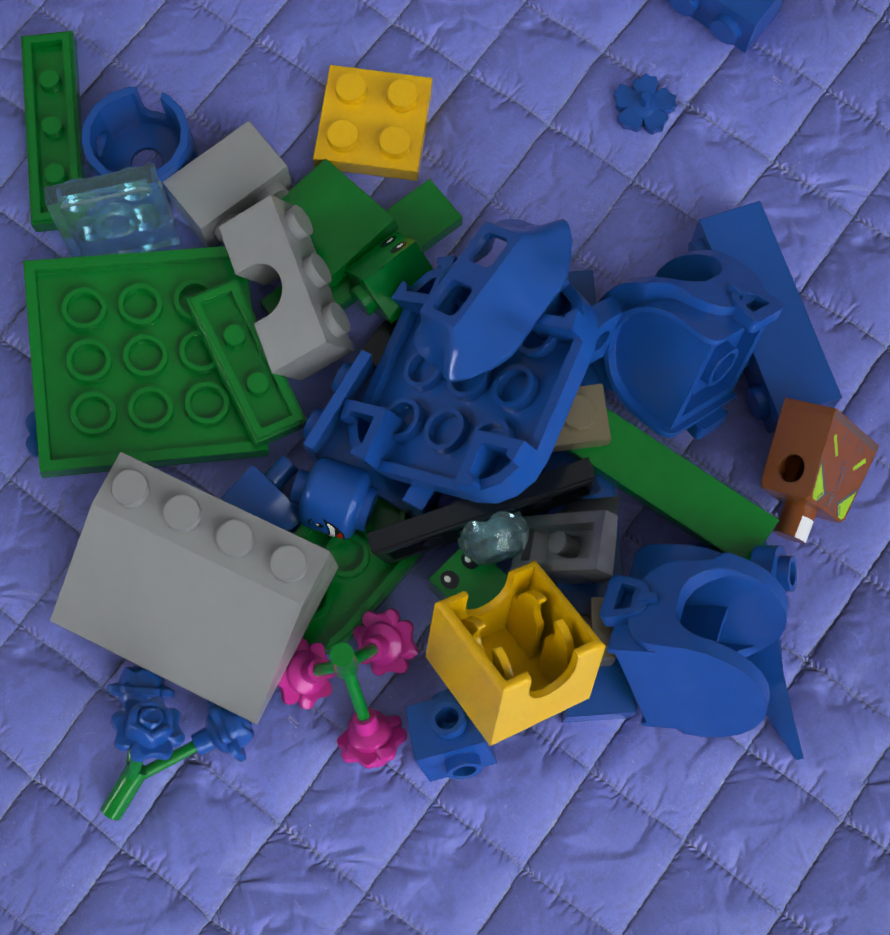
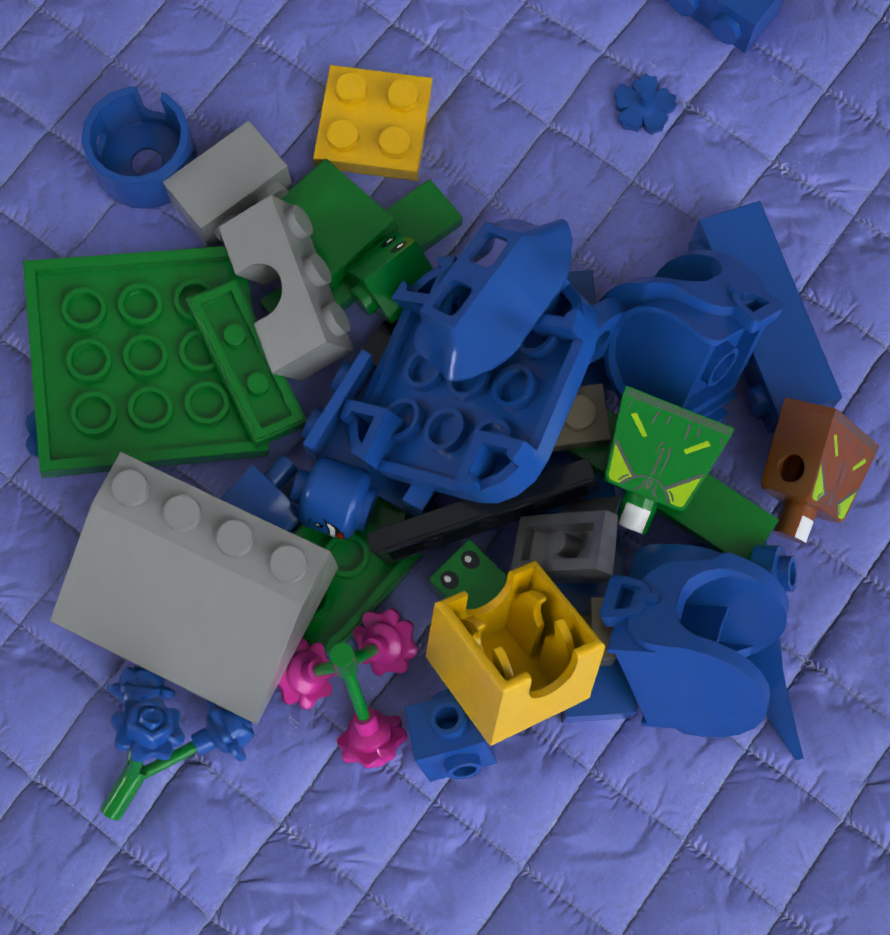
(51, 118): green tile -> none
(113, 213): clear light blue plate -> none
(495, 539): clear light blue plate -> none
(660, 456): none -> green torso

